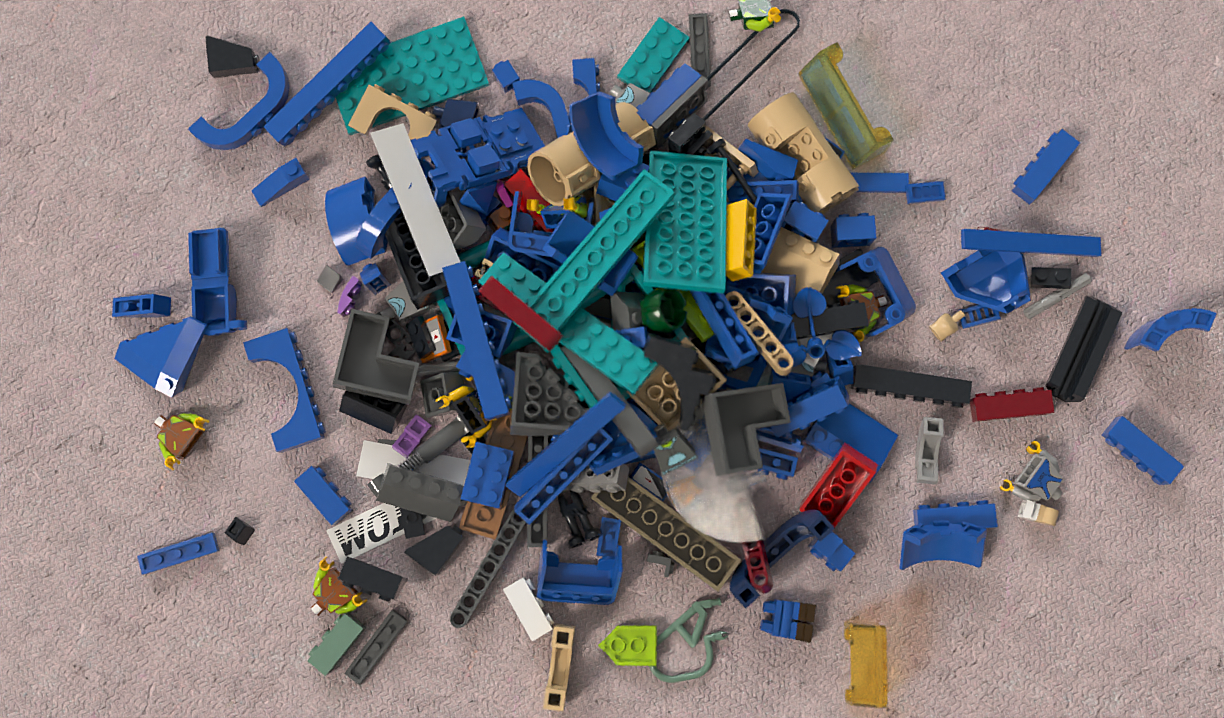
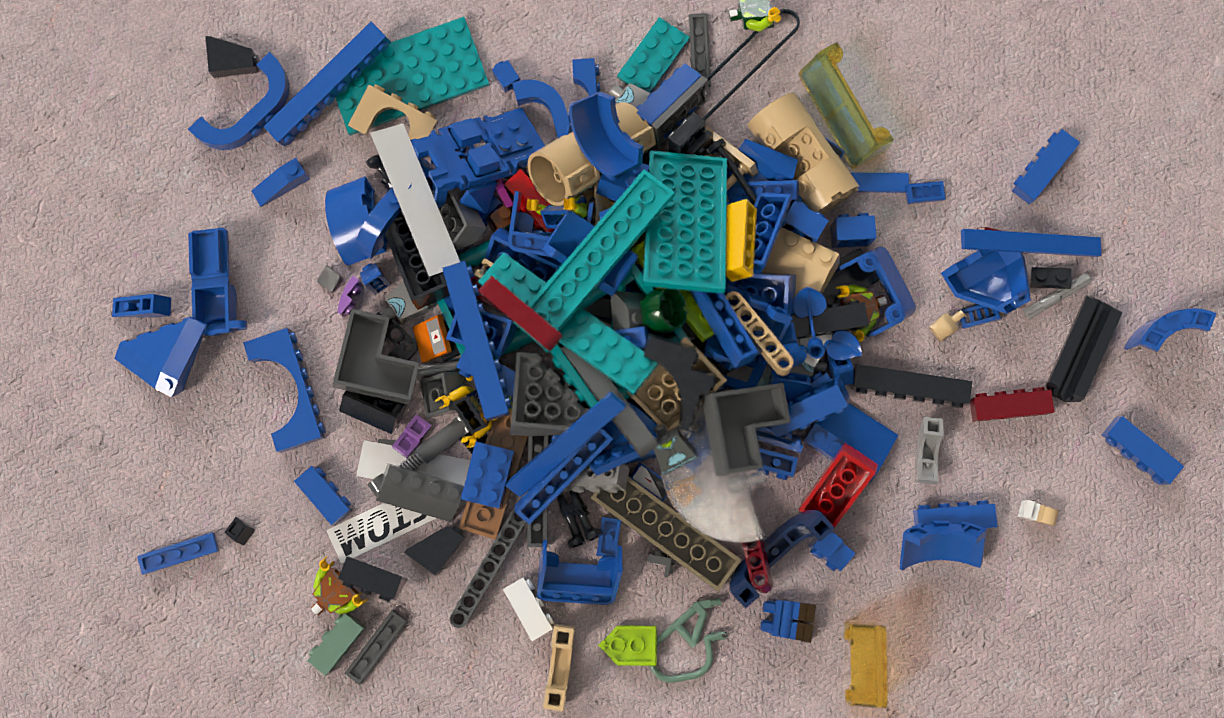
(178, 436): torso -> none
(412, 523): black plate -> none
(420, 337): black plate -> none
(456, 111): dark blue torso -> none
(1039, 478): light grey torso -> none

